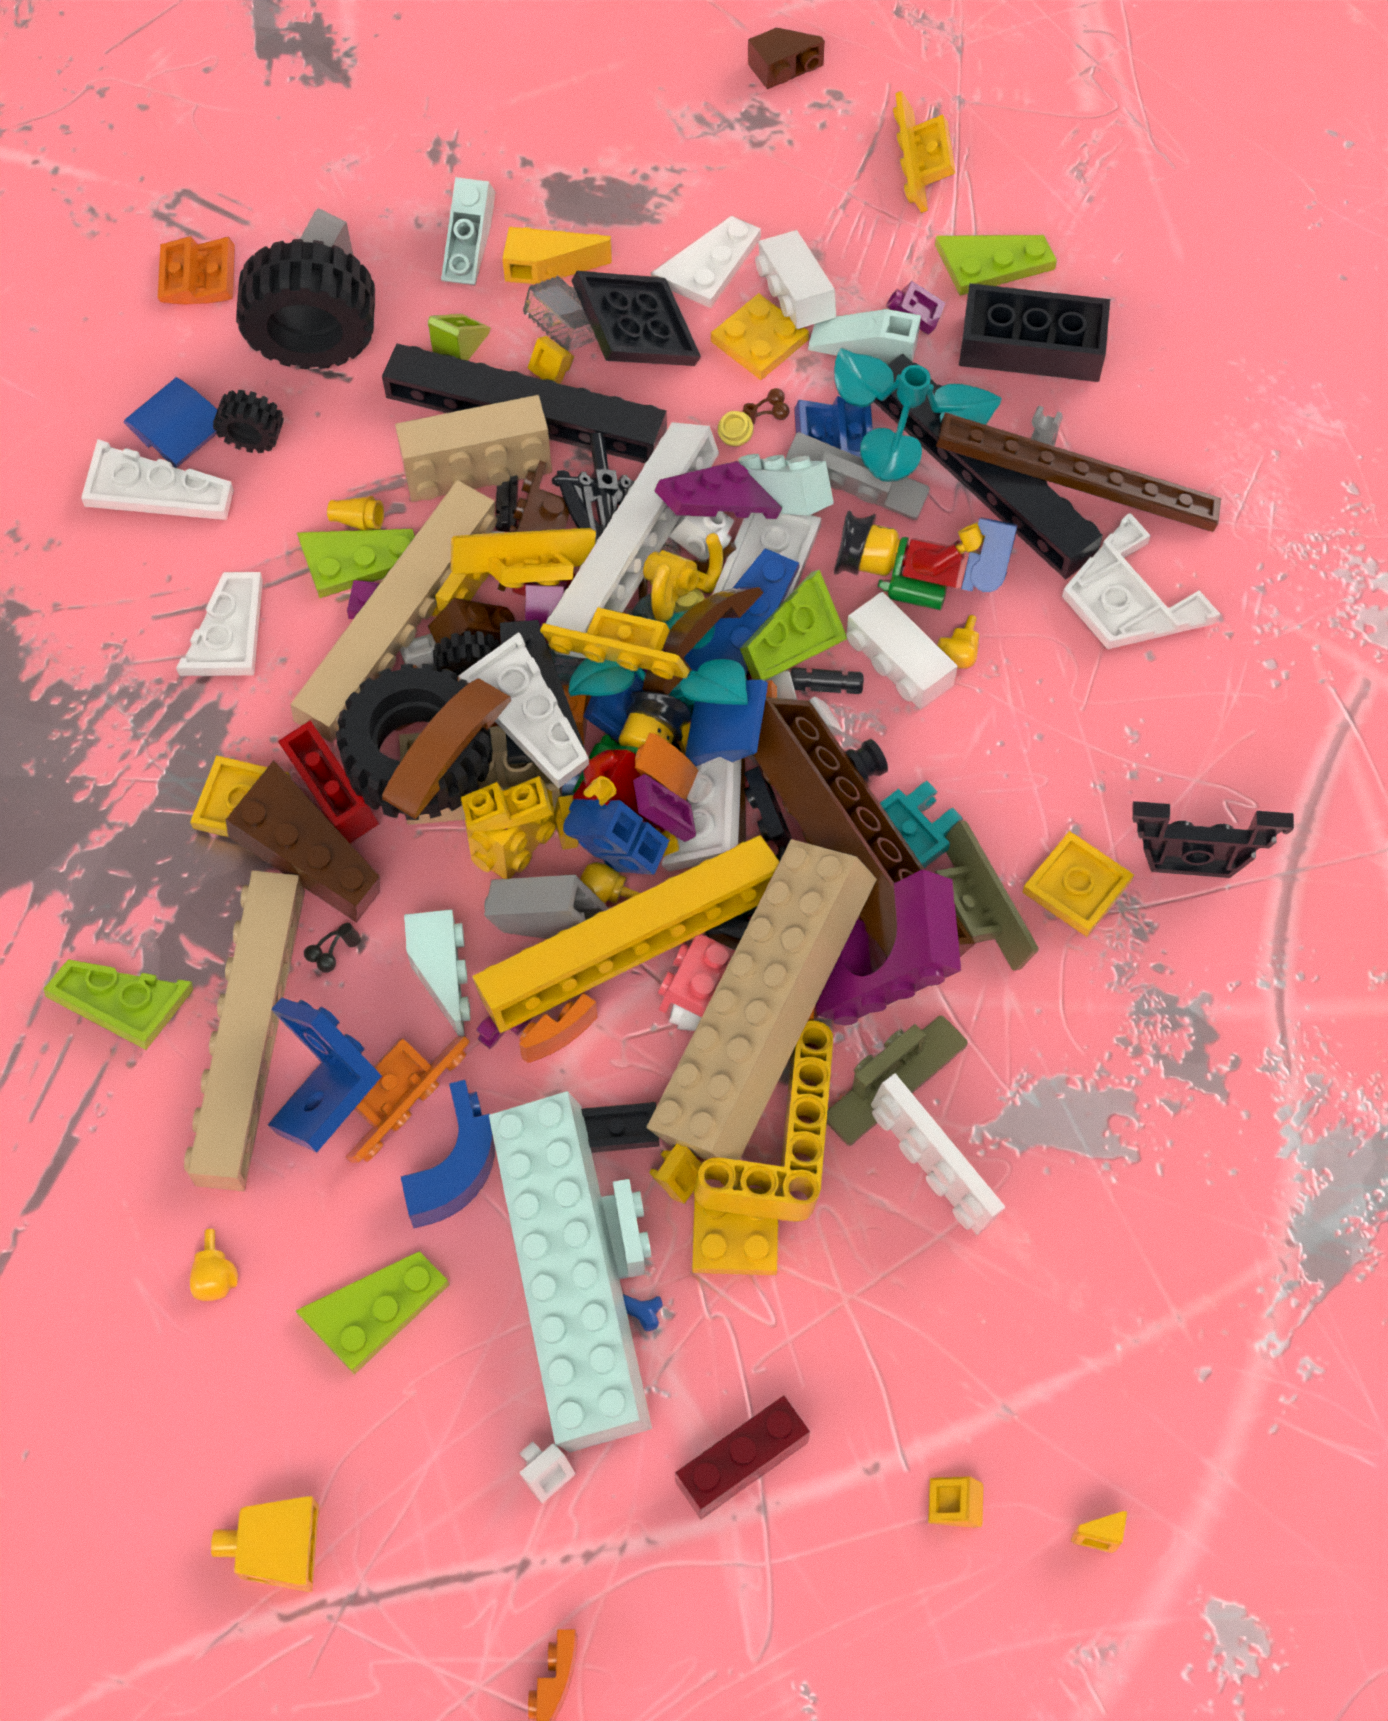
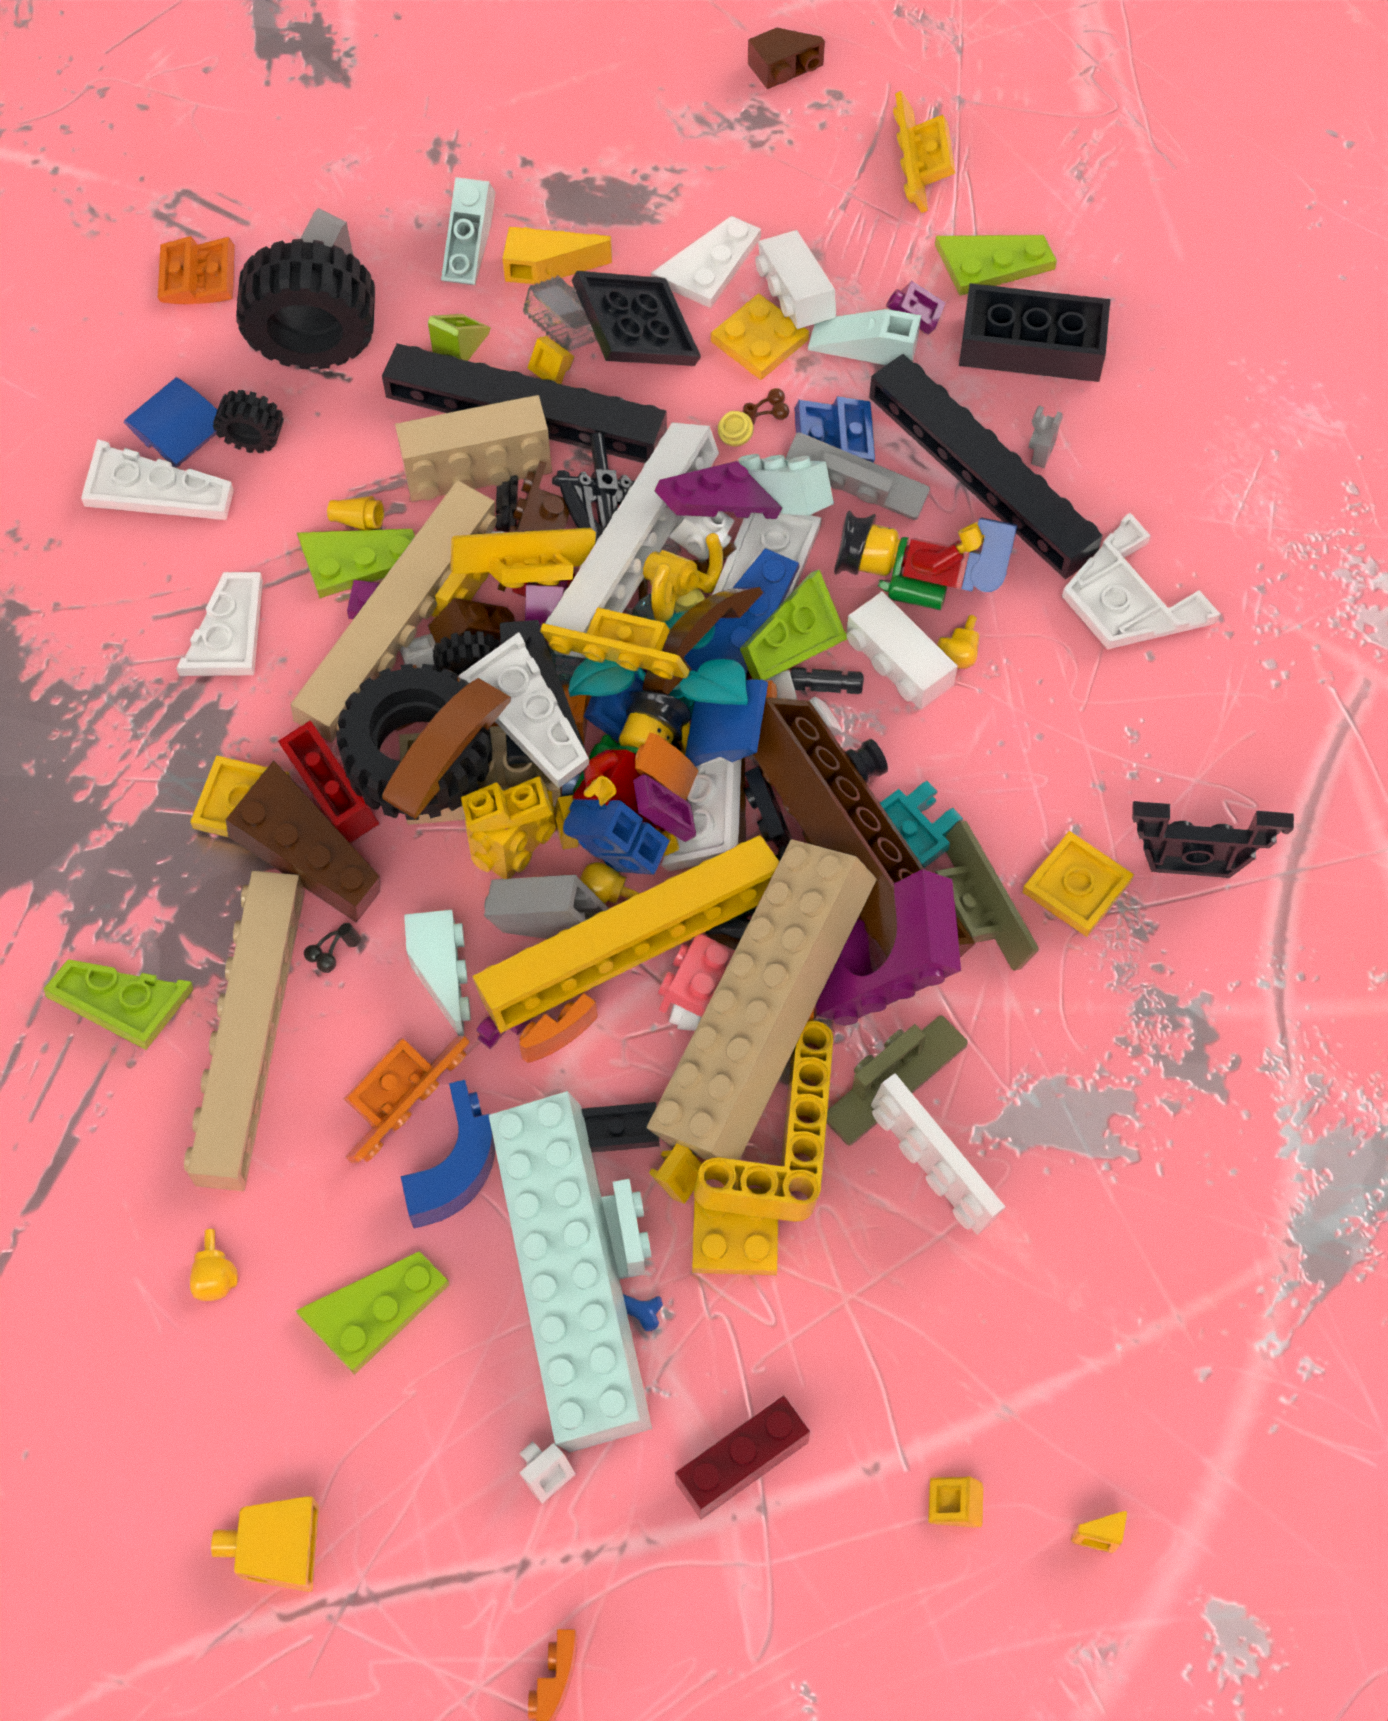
(333, 1086): blue bracket -> none
(888, 453): teal plant -> none
(1079, 472): reddish brown tile -> none

